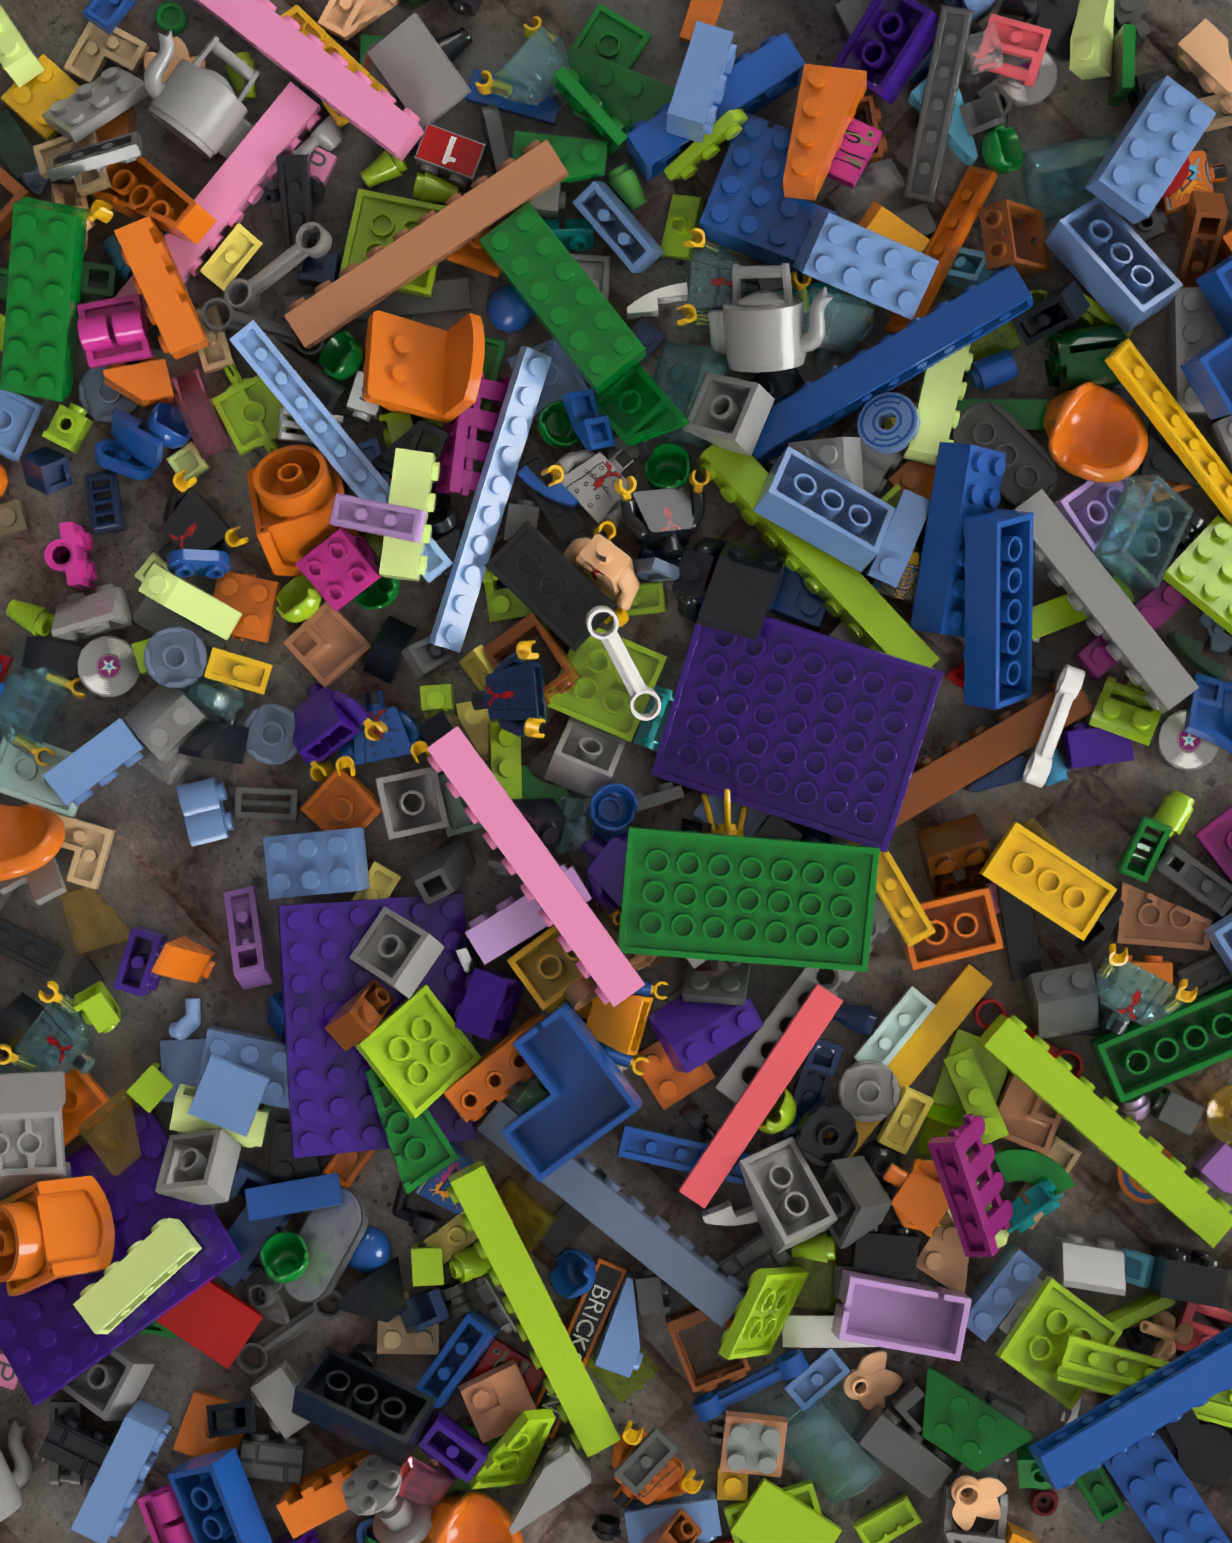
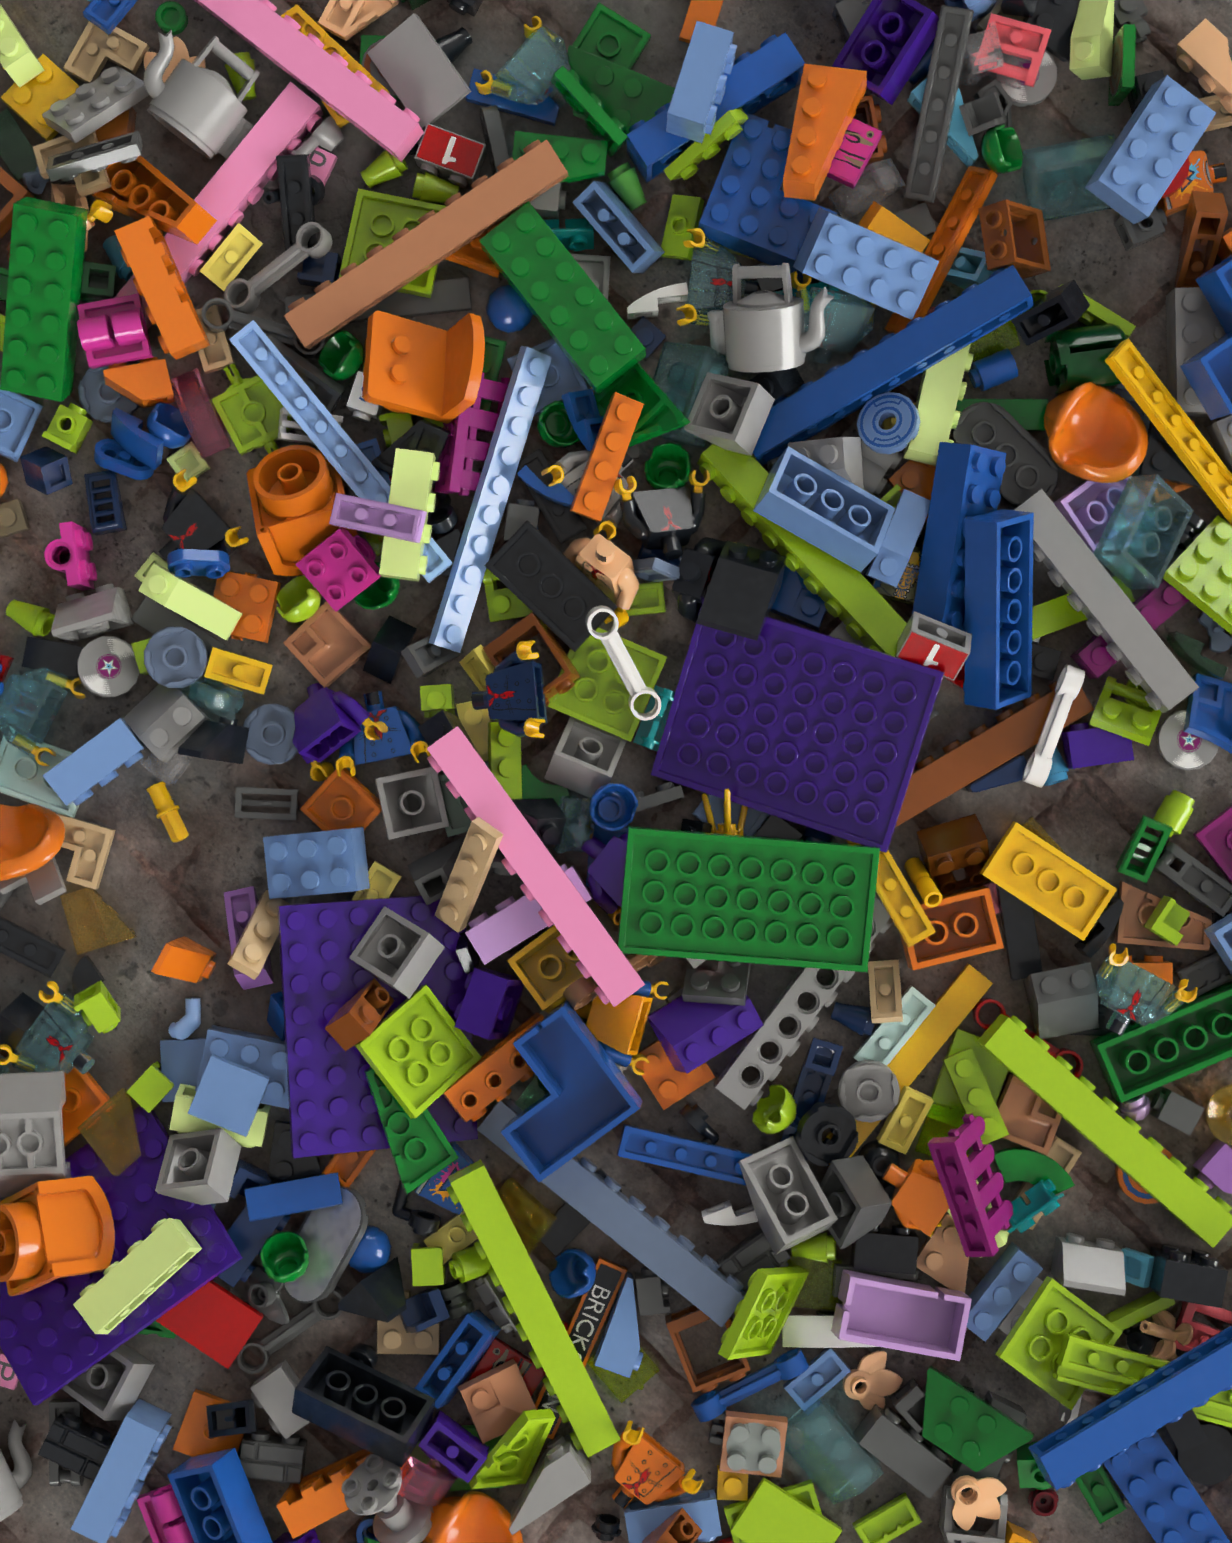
(138, 960): dark purple brick -> none
(168, 812): none -> yellow axle
(205, 811): medium blue brick -> none
(257, 937): none -> tan plate
(468, 874): none -> tan plate
(606, 457): none -> orange plate
(646, 1460): dark grey plate -> none
(760, 1095): coral tile -> none
(885, 991): none -> tan plate
(923, 882): none -> yellow piece
(934, 645): none -> brick
(1113, 263): medium blue brick -> none
(1168, 920): none -> lime panel

